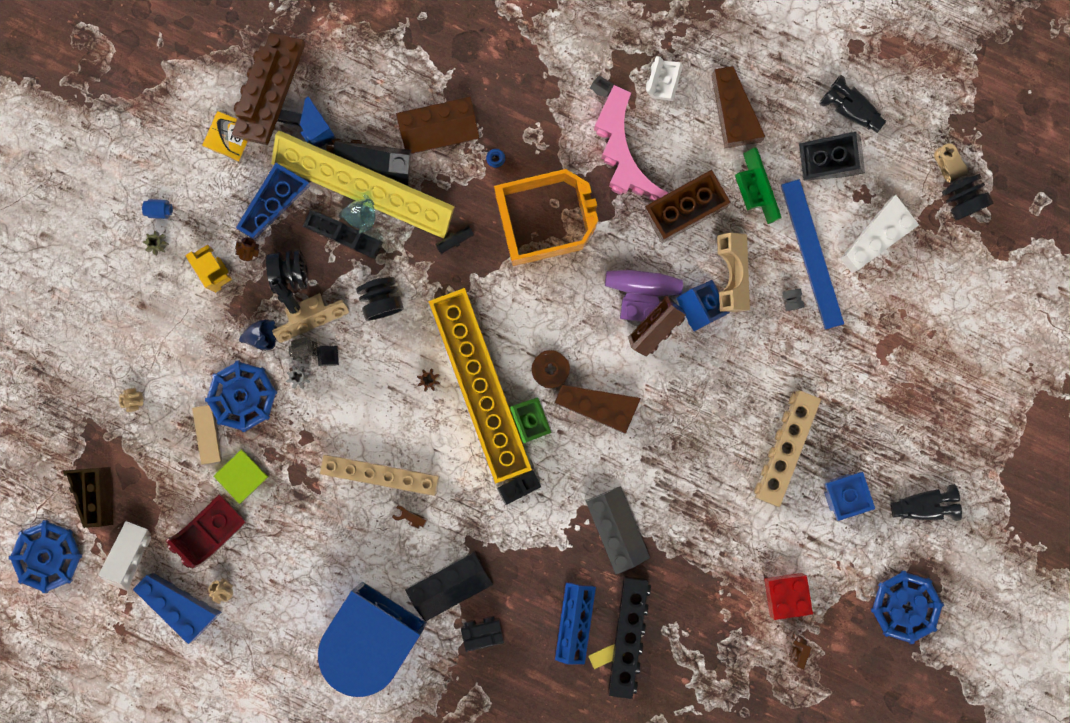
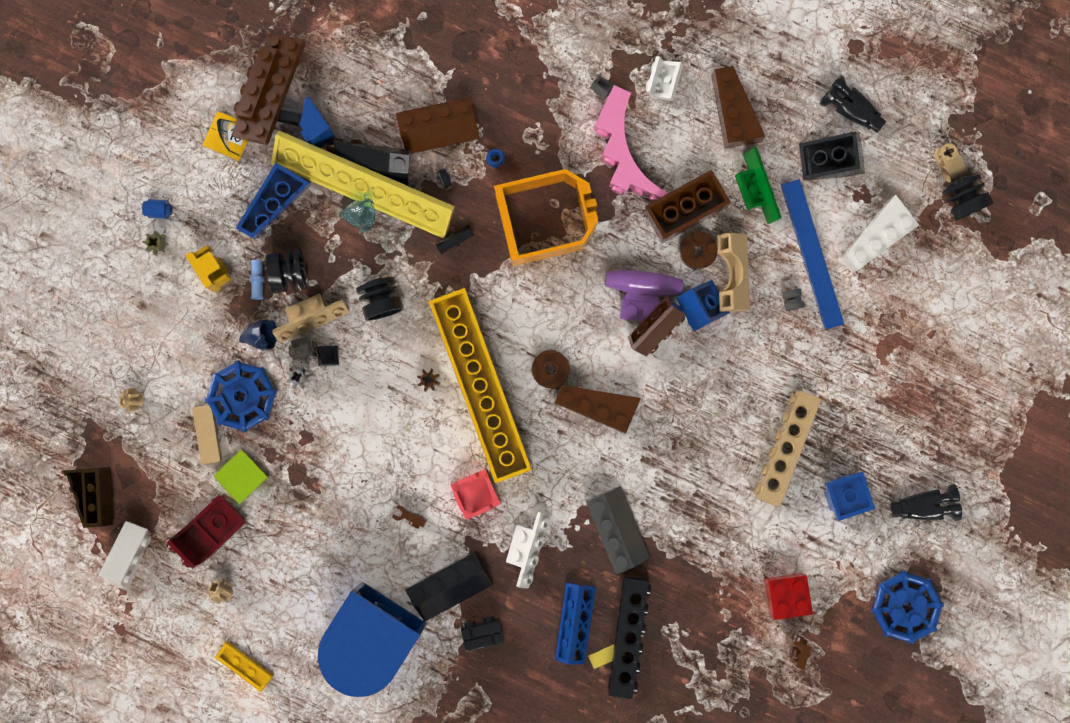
(56, 554): blue plate -> none
(176, 607): blue wedge -> none
(244, 666): none -> yellow tile
(247, 249): reddish brown gear -> none
(257, 279): none -> light blue pin
(285, 295): black pin -> none
(342, 234): black slope -> none
(379, 475): tan brick -> none
(444, 178): none -> black tile
(475, 494): none -> coral panel
(519, 487): black slope -> none
(526, 548): none -> white bracket
(530, 420): bright green slope -> none
(698, 239): none -> reddish brown plate

